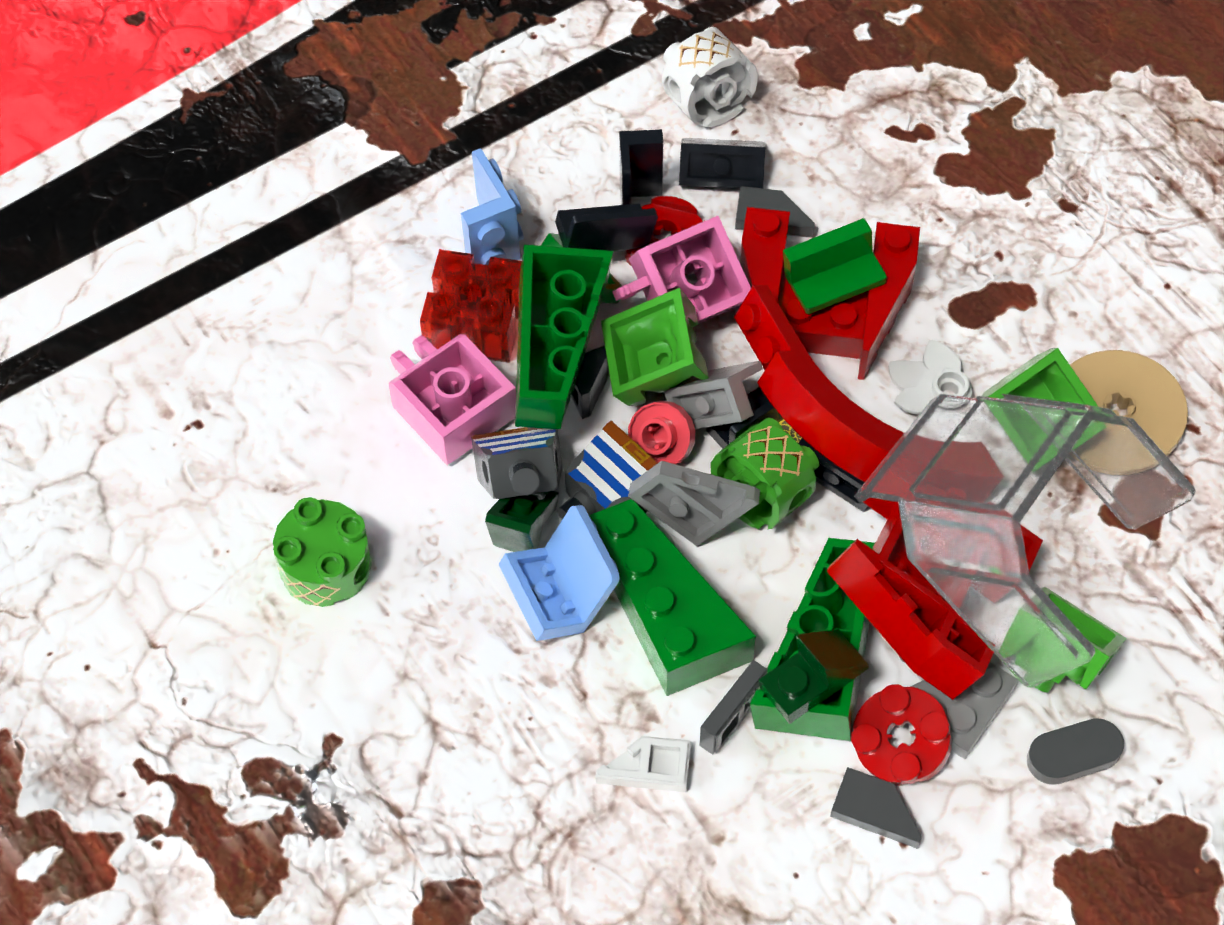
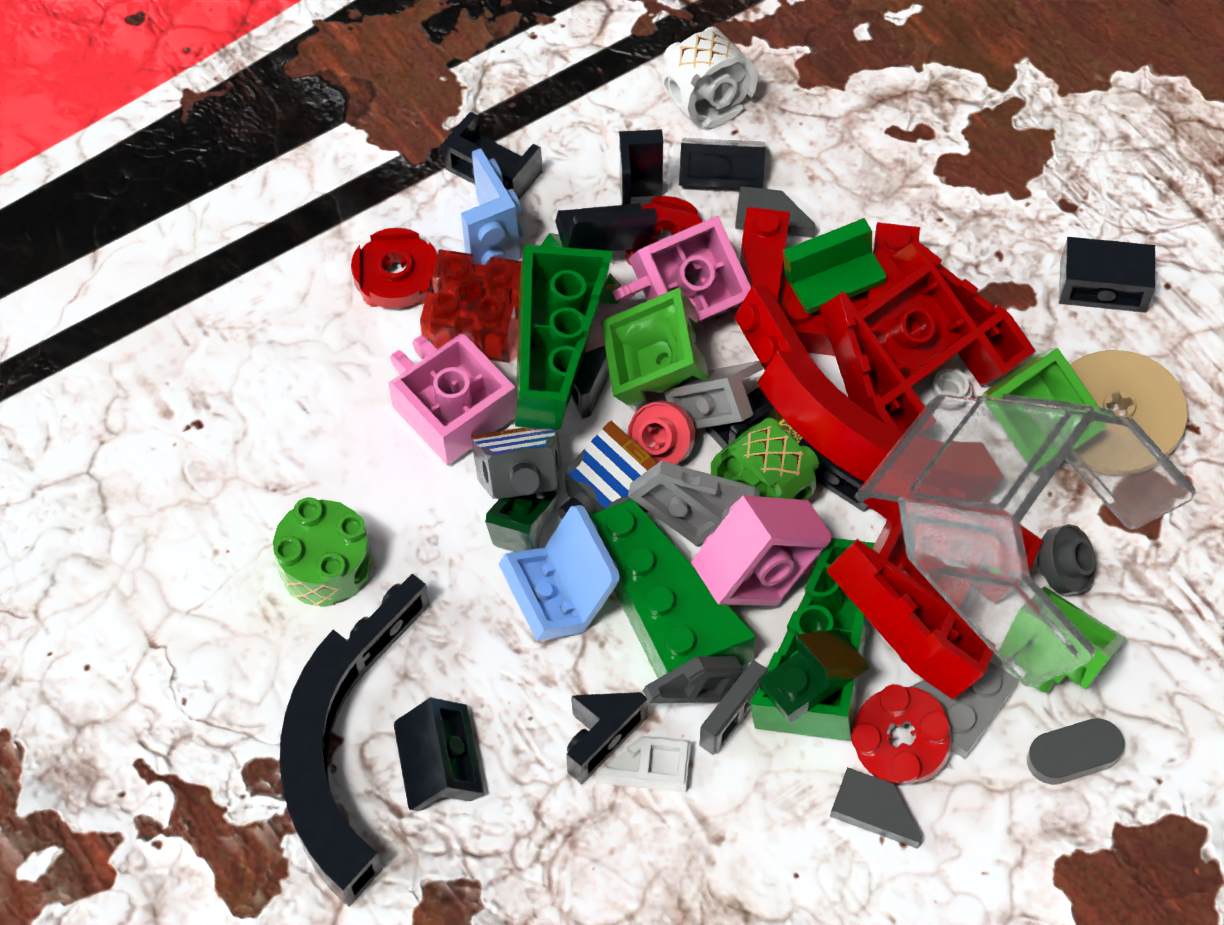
(324, 684): none -> black arch
(388, 288): none -> red plate
(437, 753): none -> black panel
(517, 170): none -> black panel
(610, 722): none -> black slope
(695, 681): none -> dark grey tile
(761, 550): none -> bright pink hinge
(915, 331): none -> red wedge
(1067, 559): none -> dark grey plate
(1107, 274): none -> black panel

